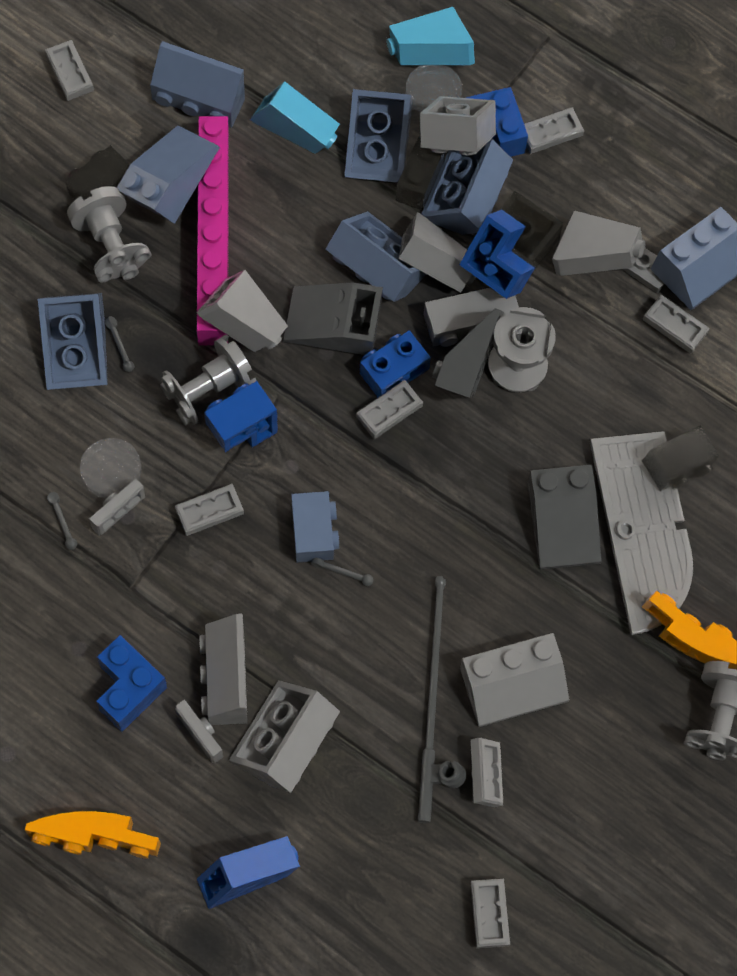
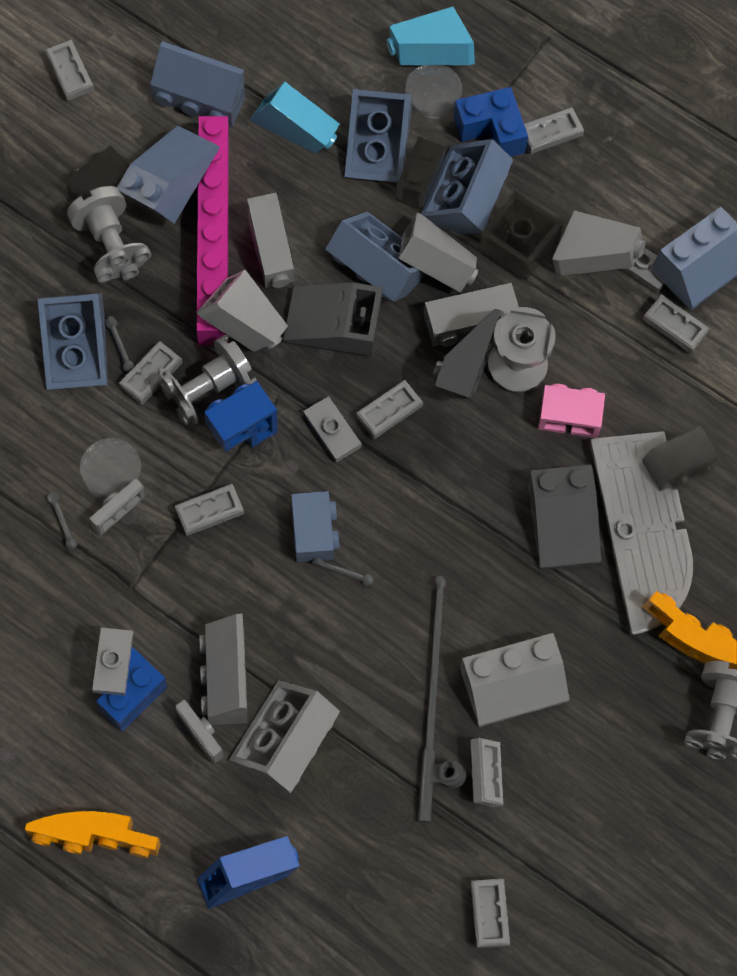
(113, 661): none -> light grey plate
(147, 374): none -> light grey plate
(270, 240): none -> light grey slope
(332, 429): none -> light grey plate
(397, 361): blue brick -> none
(458, 124): light grey brick -> none
(492, 257): blue brick -> none
(572, 407): none -> bright pink piece

